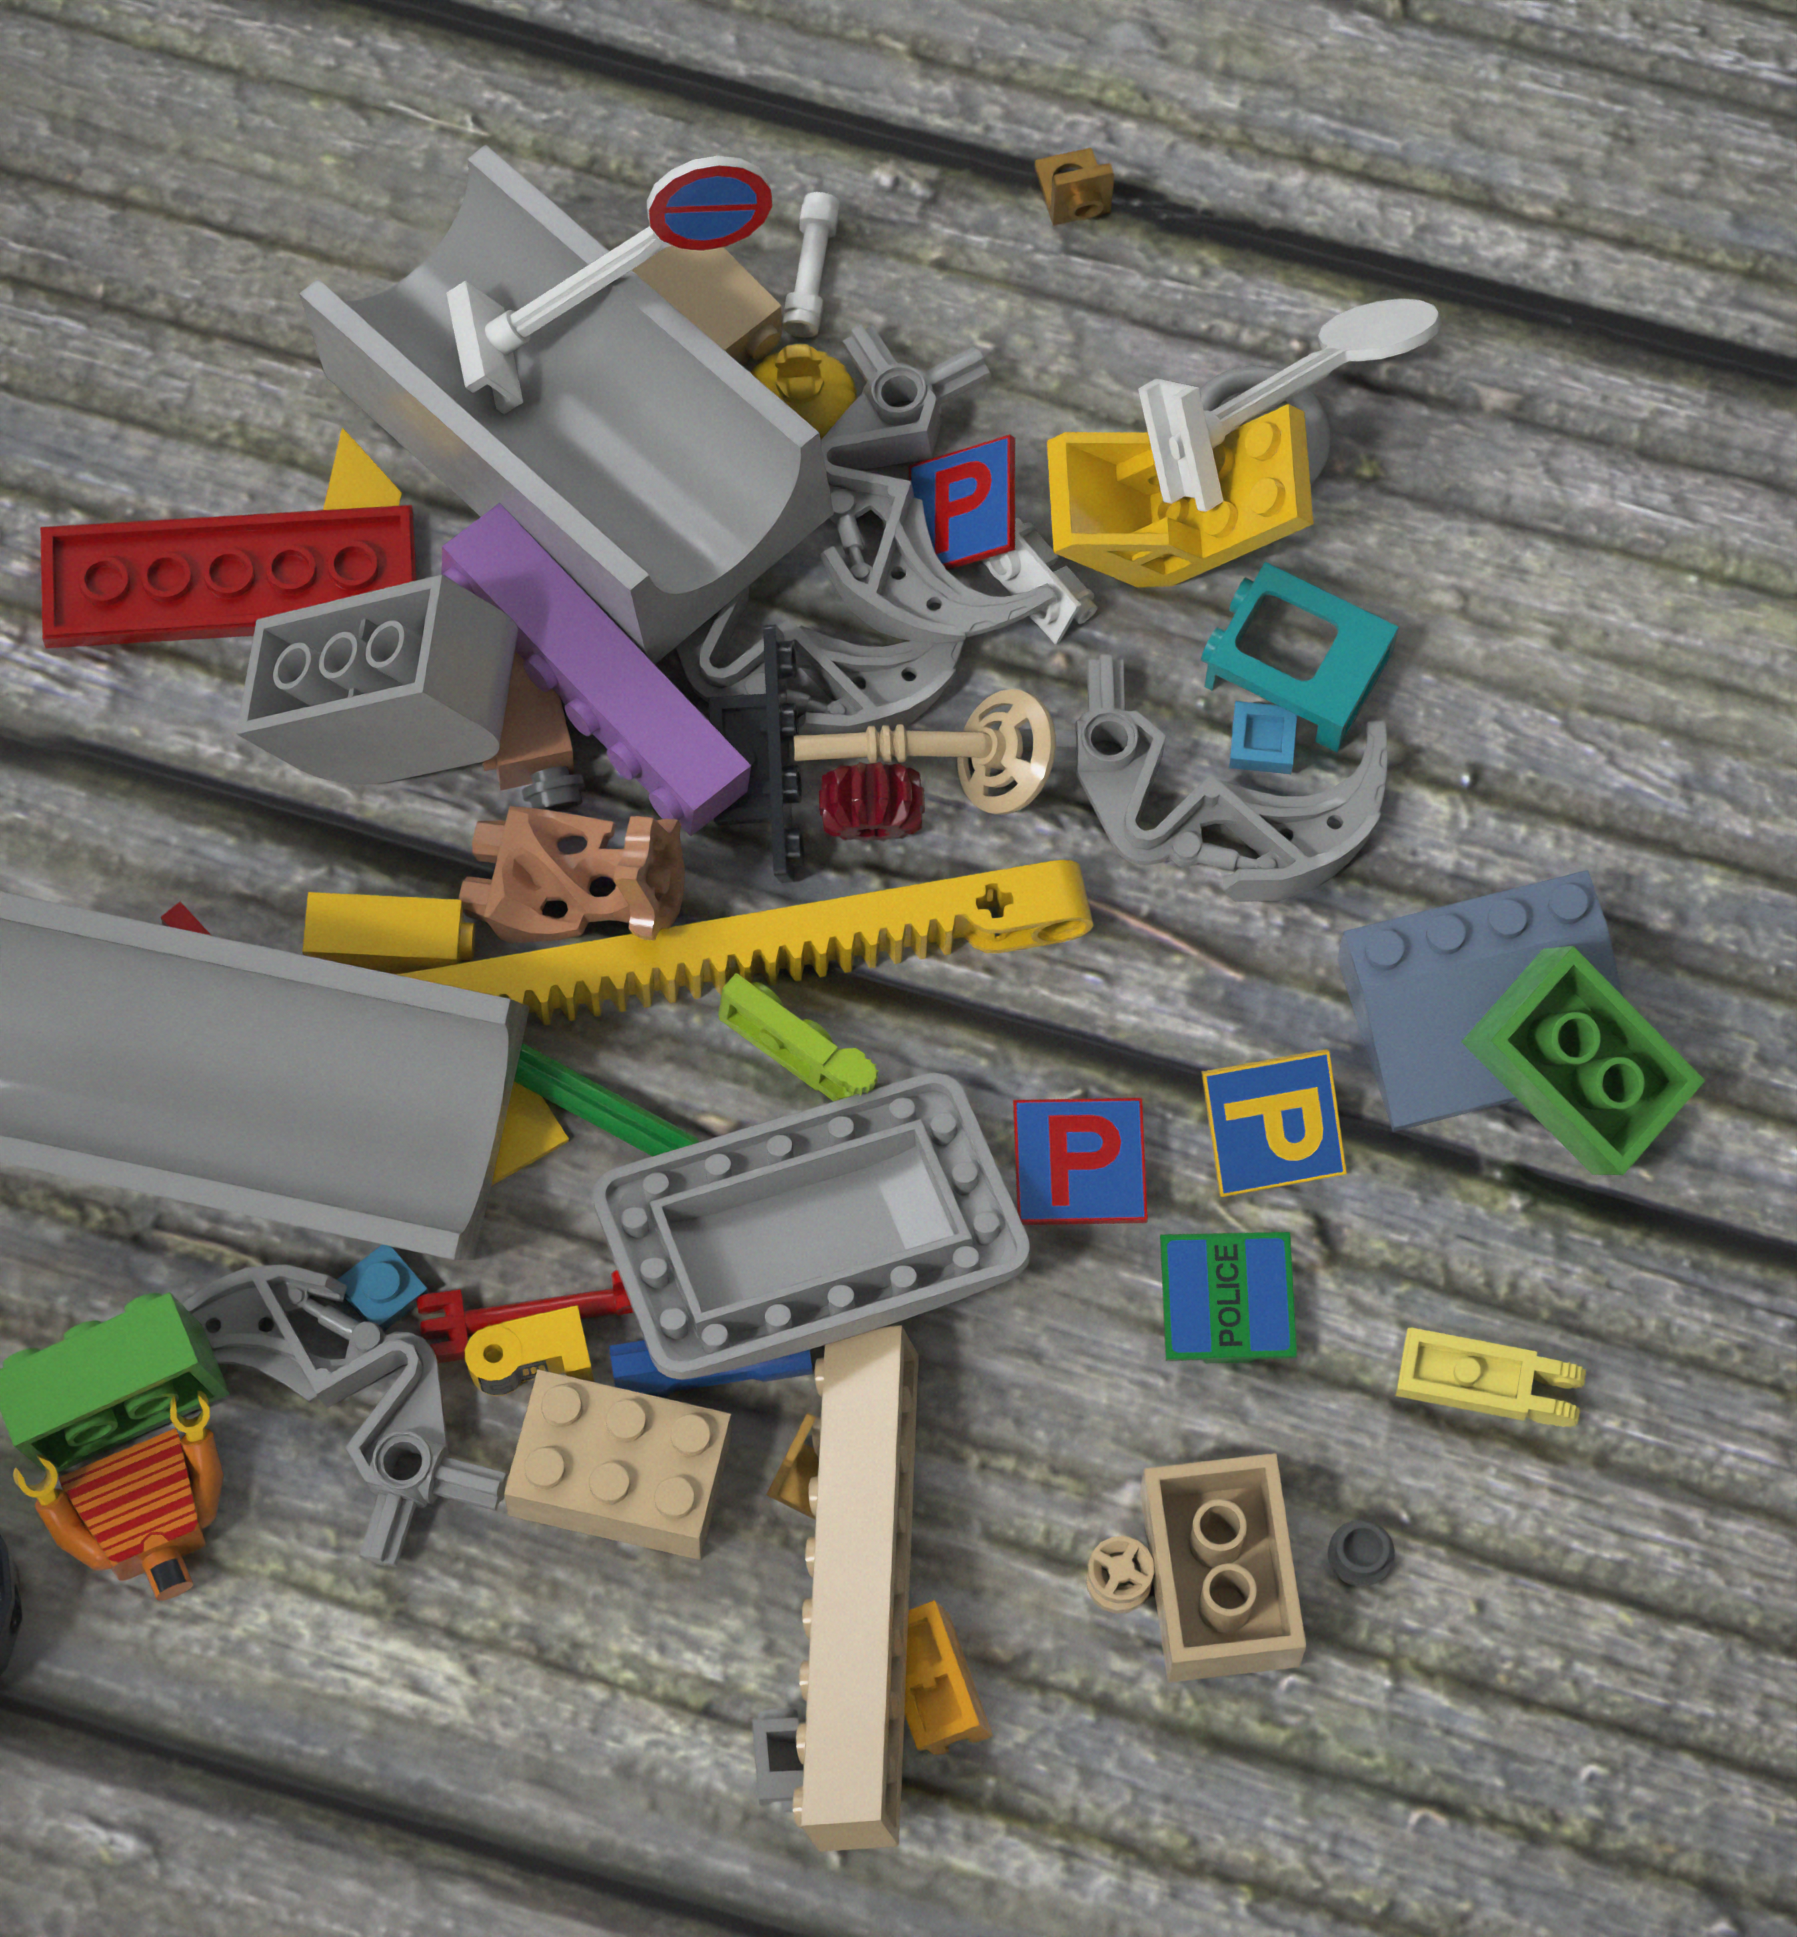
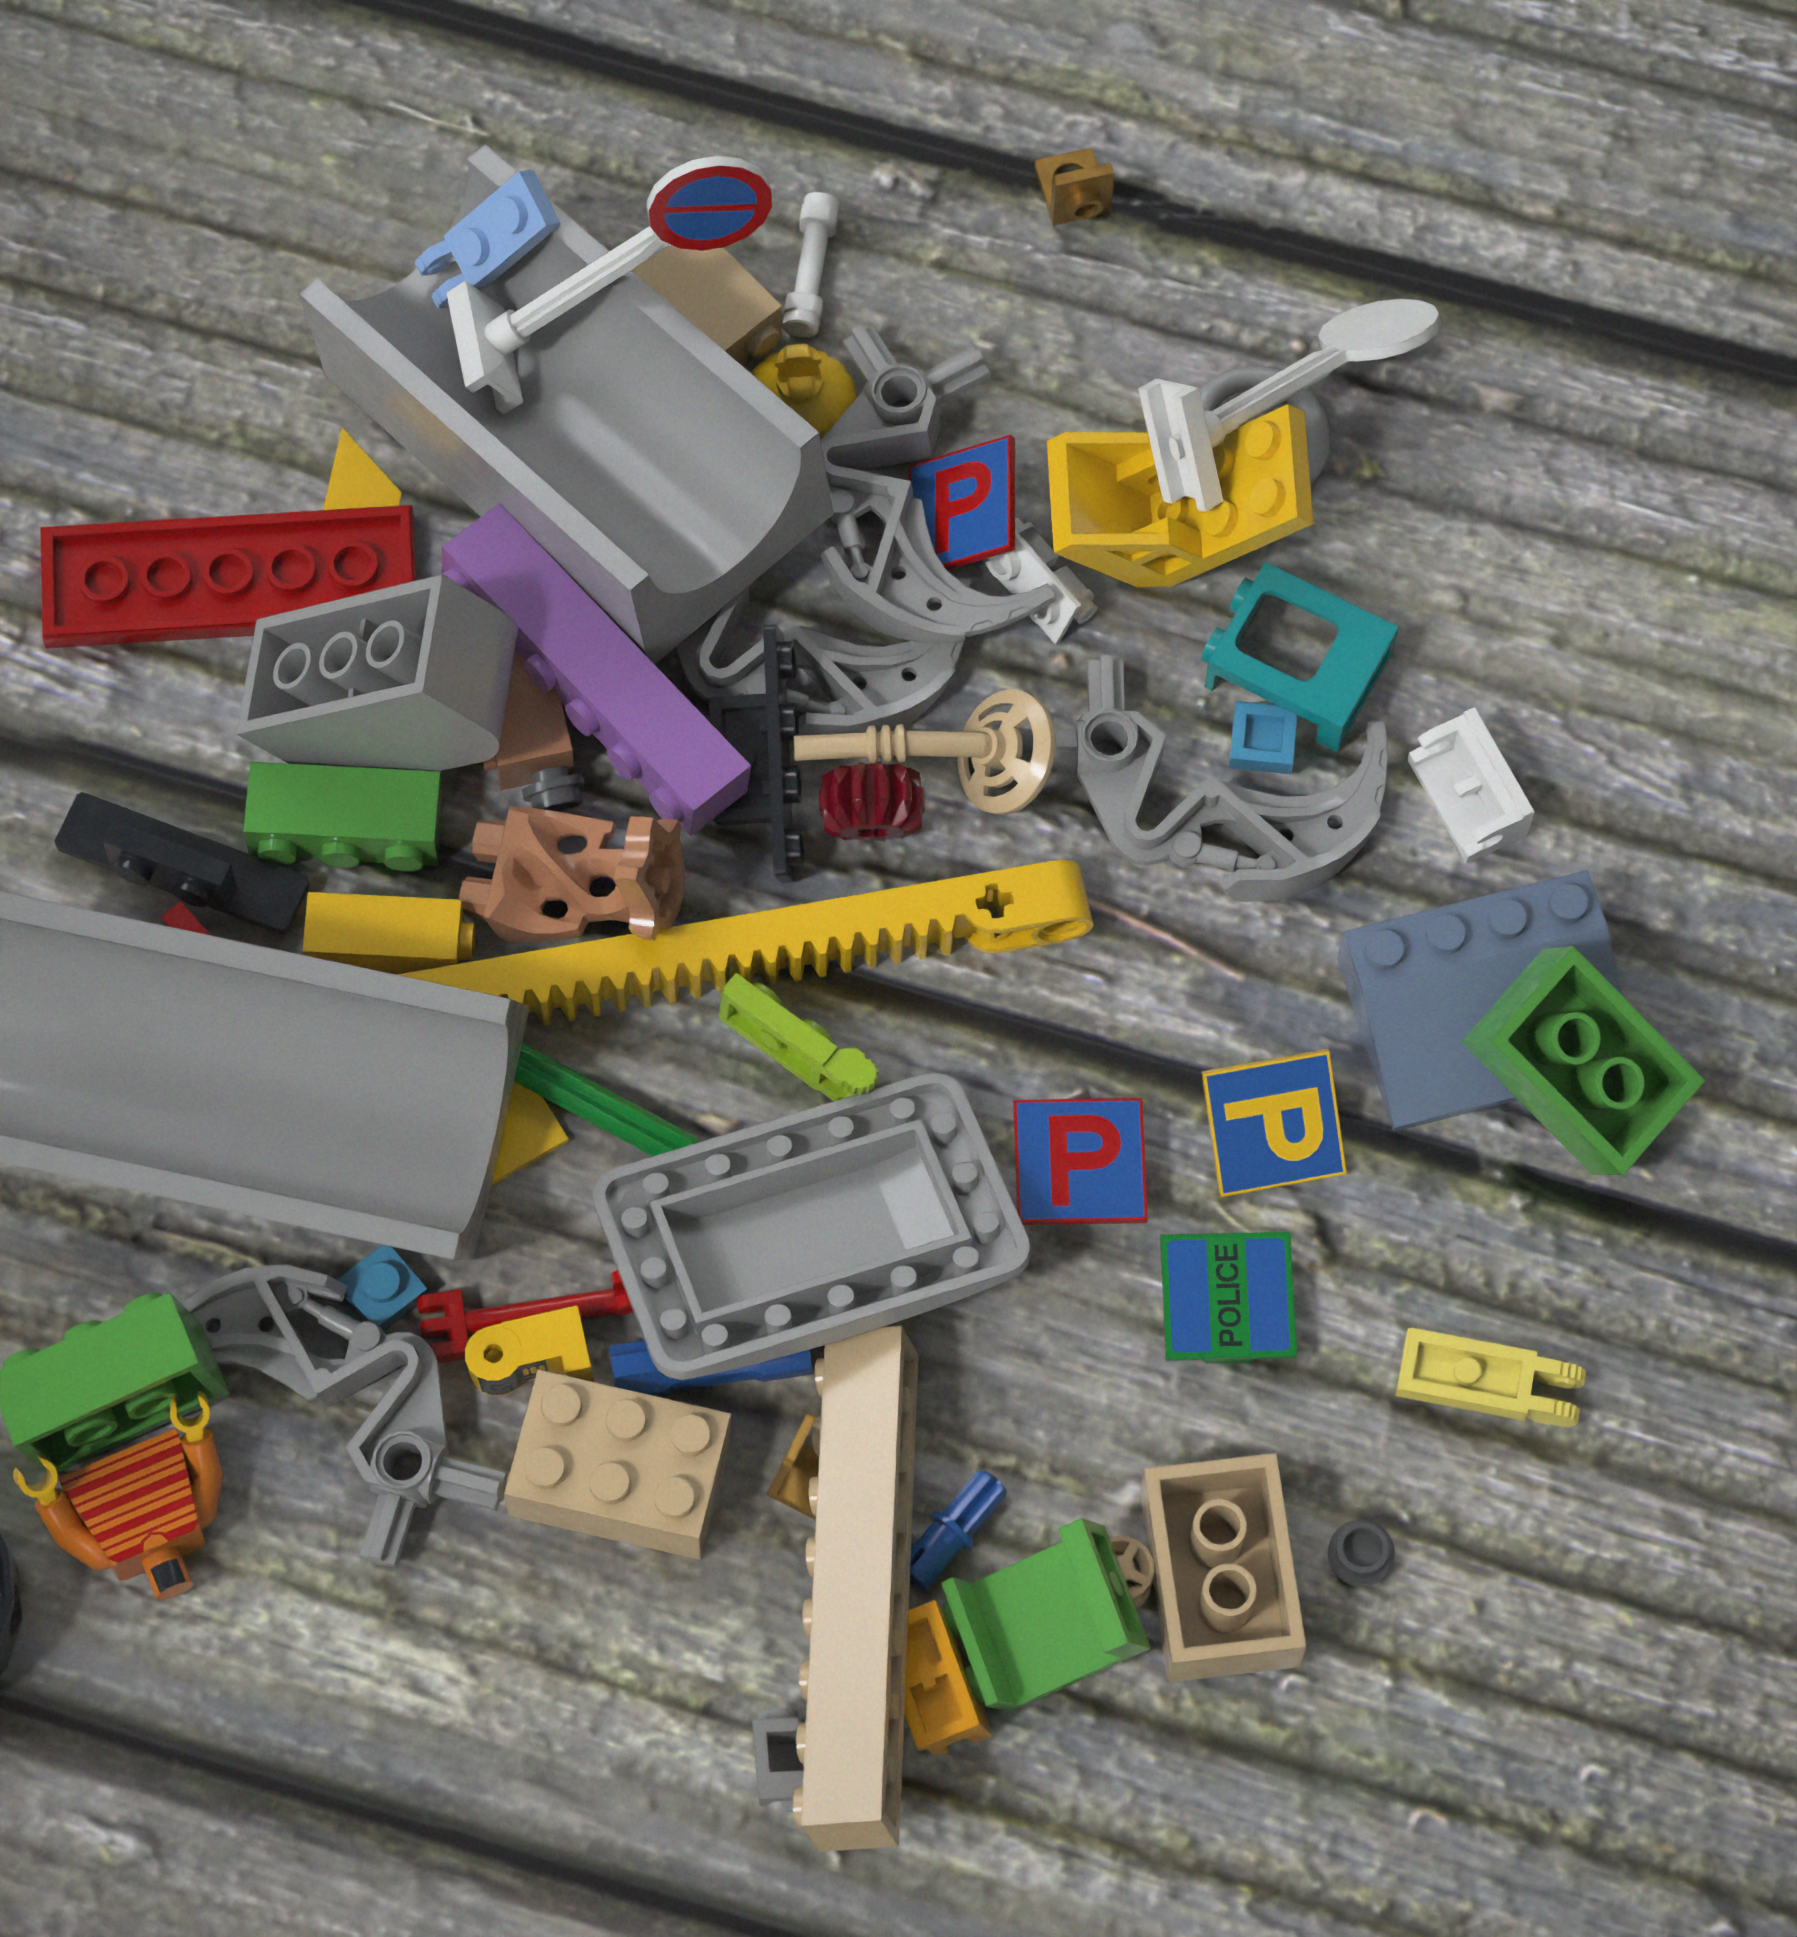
(182, 863): none -> black bracket
(344, 815): none -> bright green brick
(492, 235): none -> light blue hinge
(954, 1528): none -> blue axle
(1045, 1619): none -> bright green panel
(1471, 786): none -> white hinge

